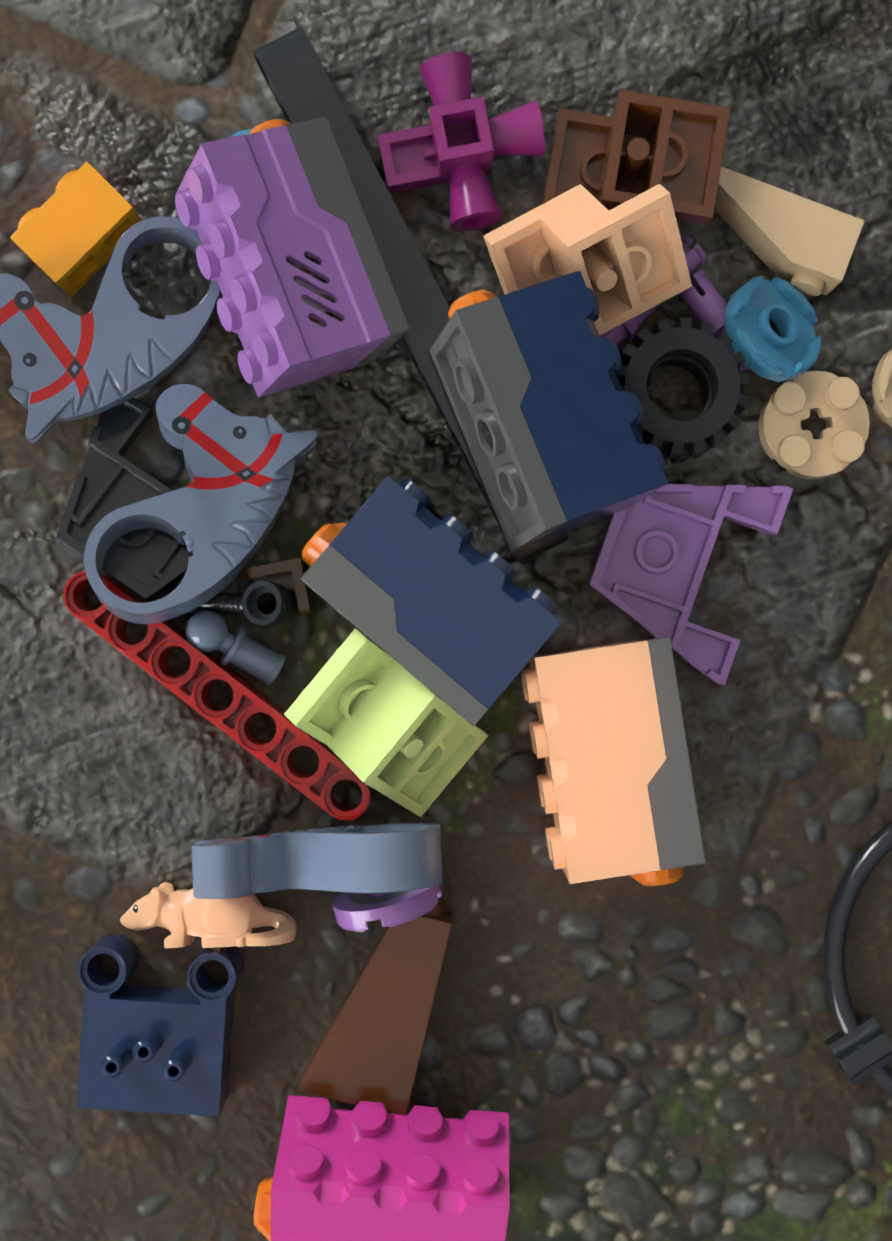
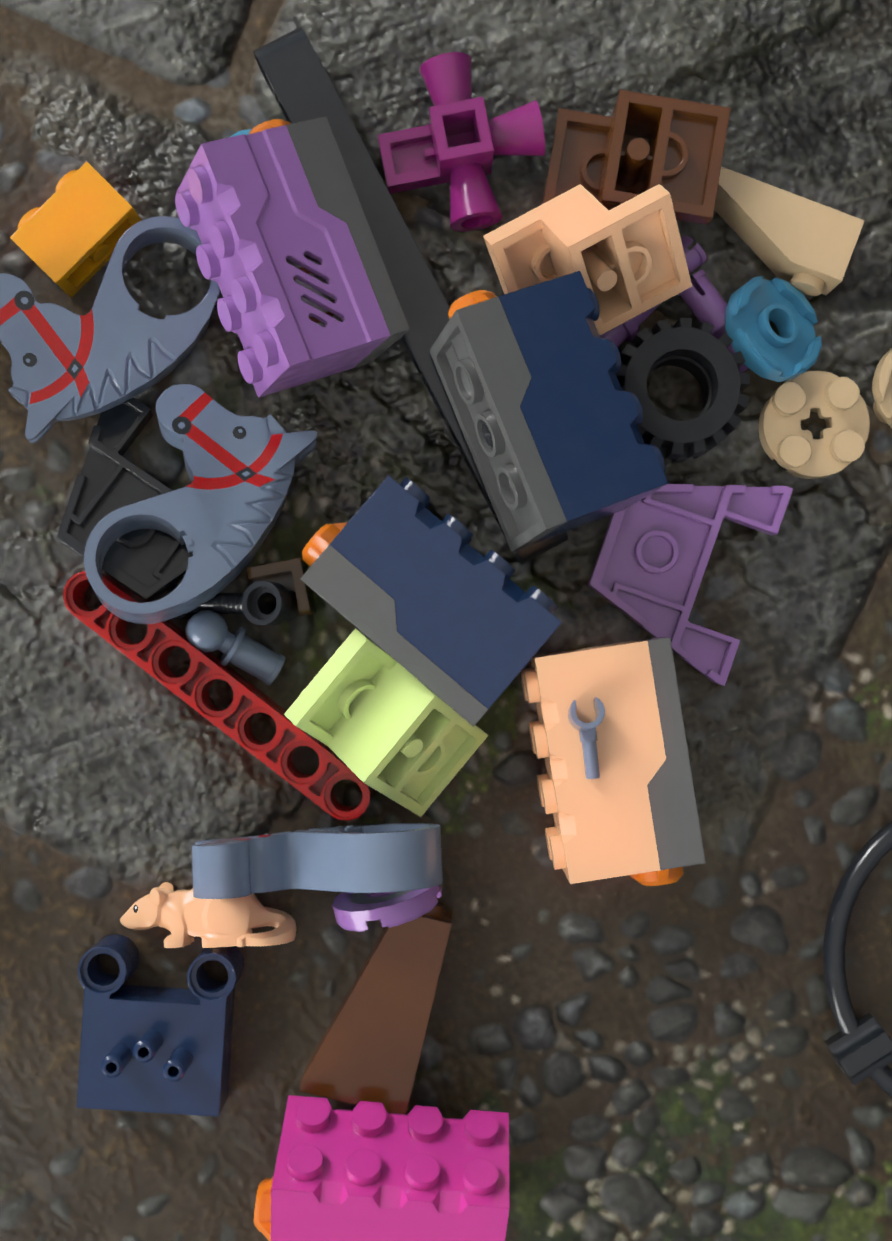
(588, 737): none -> sand blue hand

